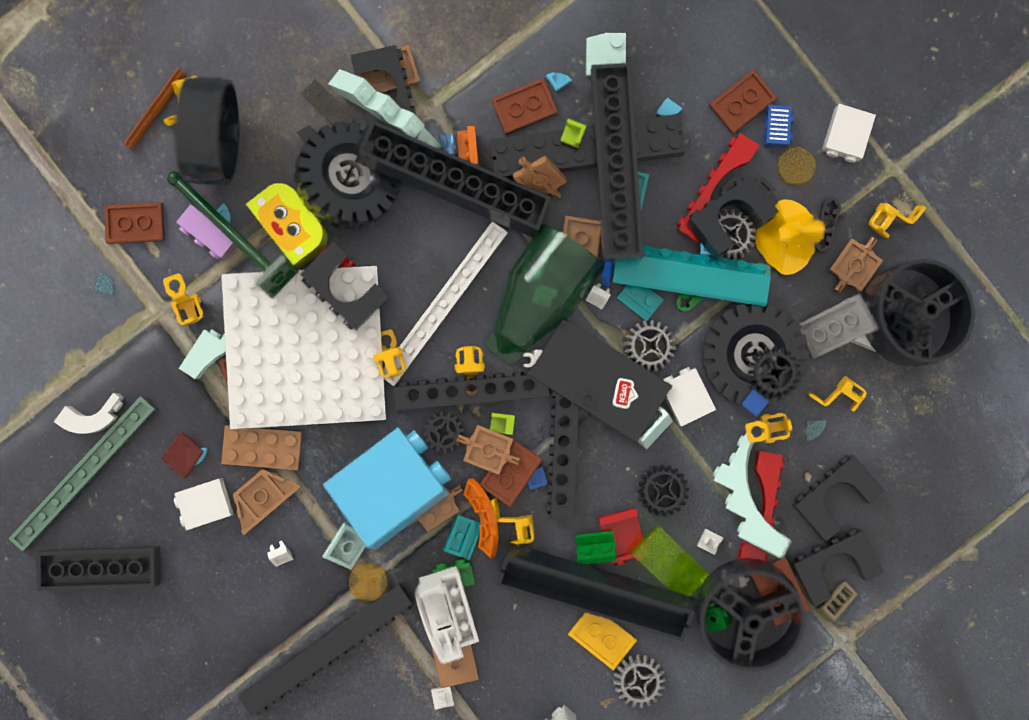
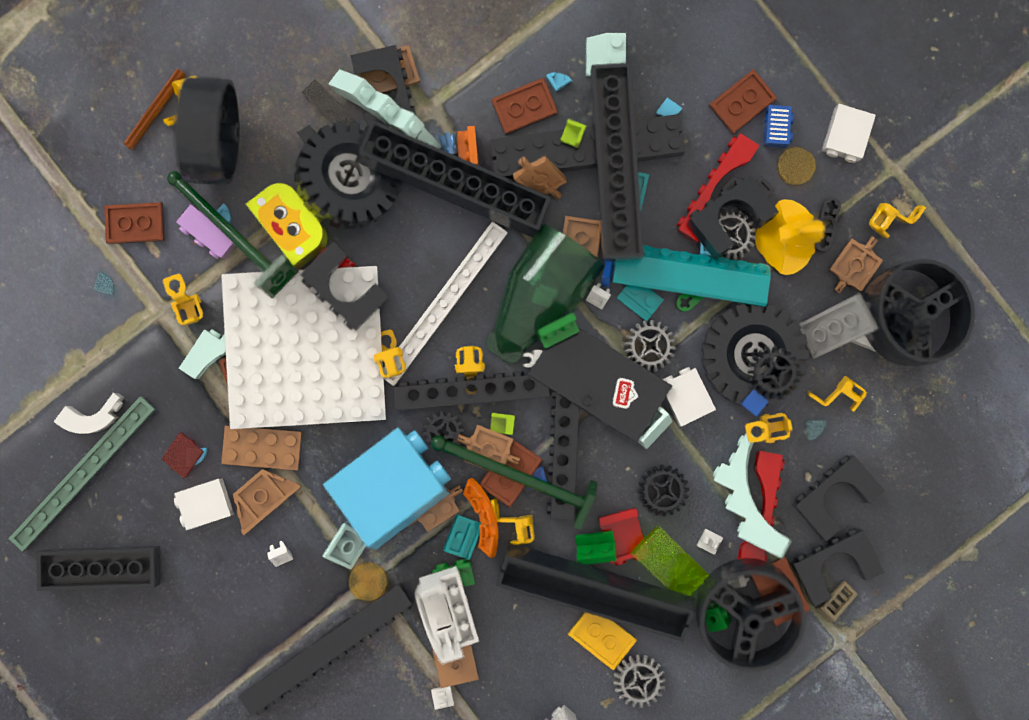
(558, 330): none -> green bracket
(583, 503): none -> dark green piece

